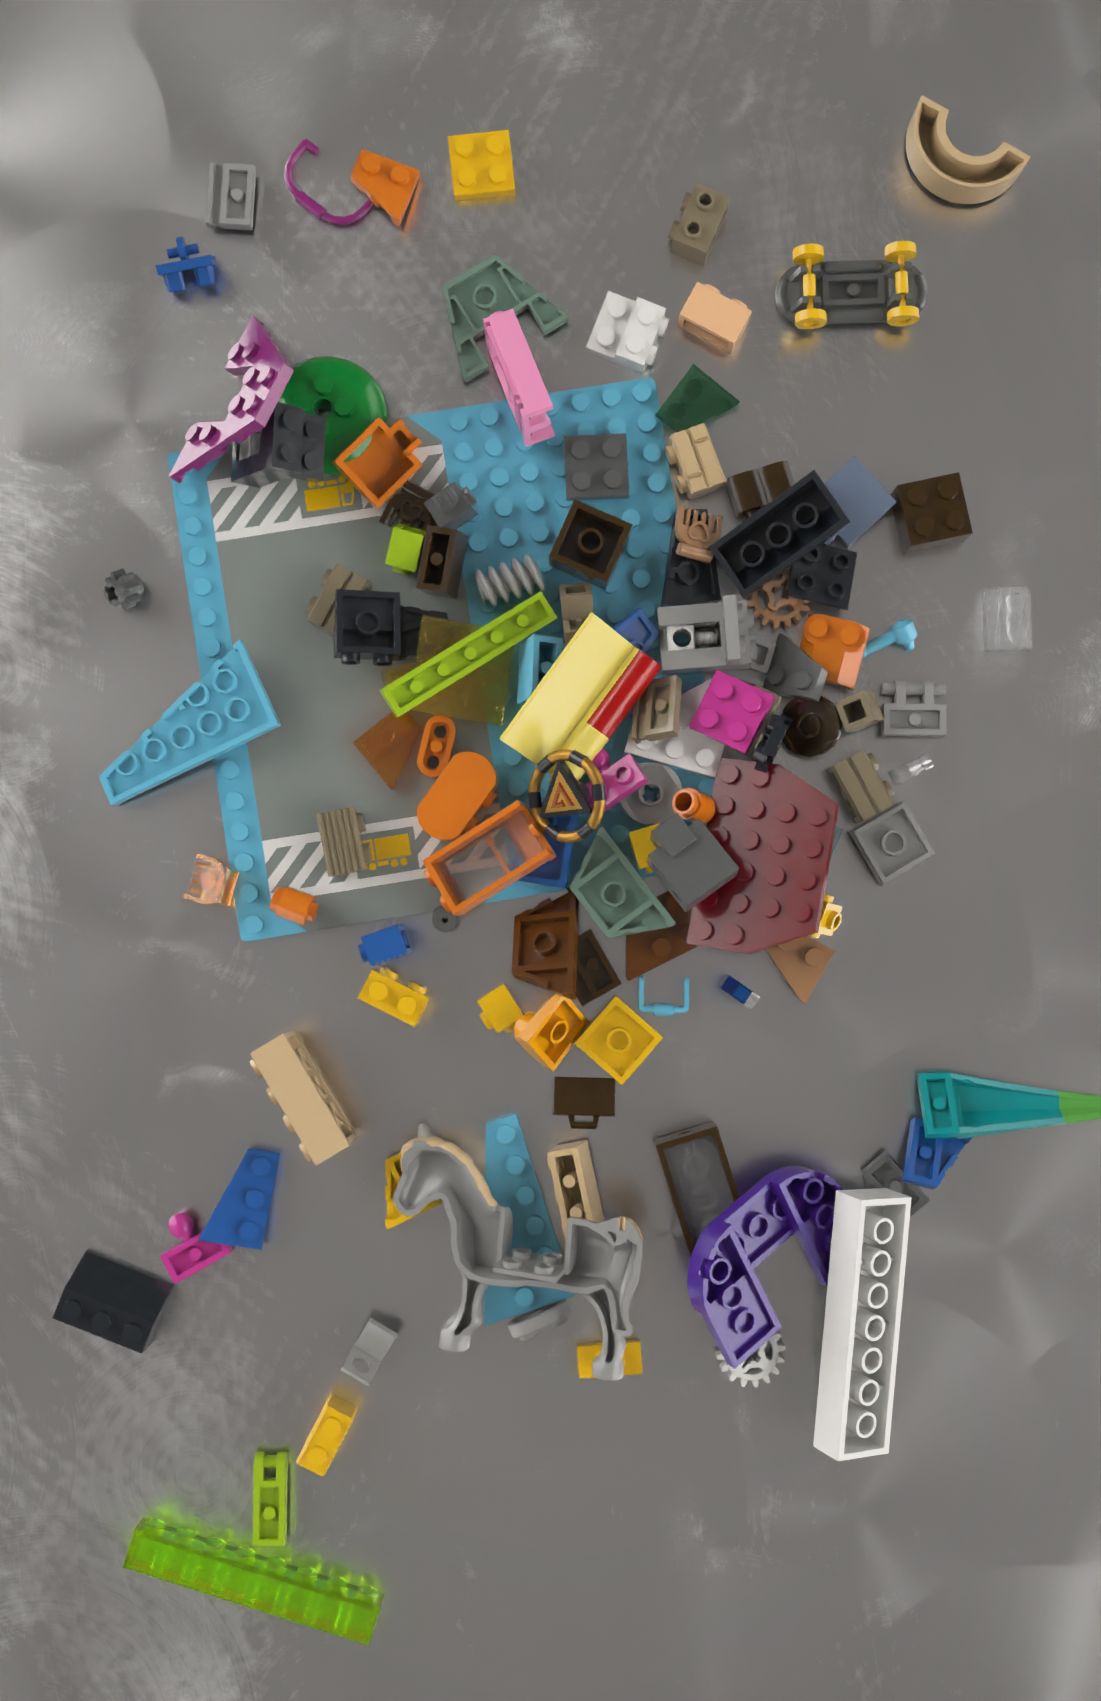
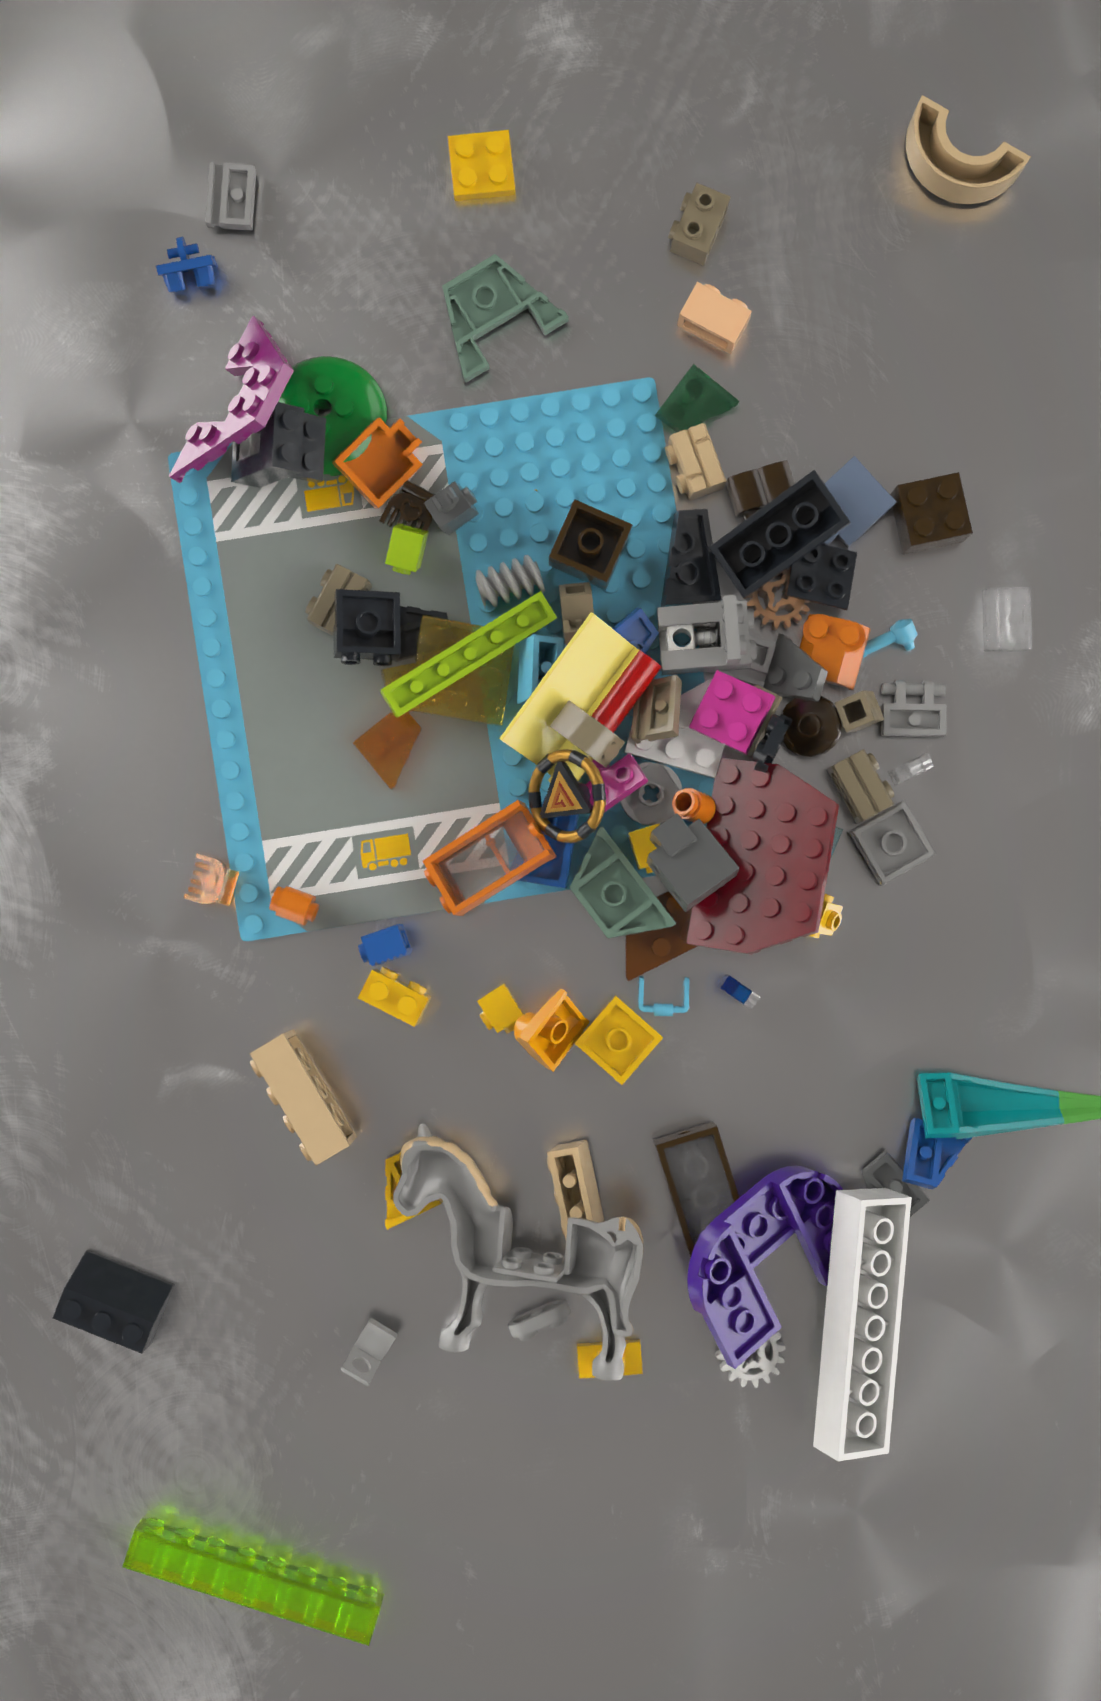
(123, 589): dark grey gear -> none
(191, 1253): dark pink plate -> none
(203, 723): medium azure wing -> none
(245, 1204): blue wing -> none
(270, 1499): lime plate -> none
(310, 204): magenta piece -> none
(327, 1435): yellow brick -> none
(343, 841): dark tan brick -> none
(385, 182): orange wing -> none
(436, 747): orange plate -> none
(441, 924): dark grey piece -> none
(442, 561): dark brown brick -> none
(458, 797): orange brick -> none
(516, 1186): medium azure wing -> none
(518, 376): bright pink door -> none
(547, 945): reddish brown wing -> none
(584, 1098): dark brown piece -> none
(587, 734): none -> dark tan brick
(594, 970): dark brown plate -> none
(596, 467): dark grey plate -> none
(627, 331): white plate -> none
(696, 537): medium nougat piece -> none
(801, 963): medium nougat wing -> none
(853, 290): dark grey piece -> none

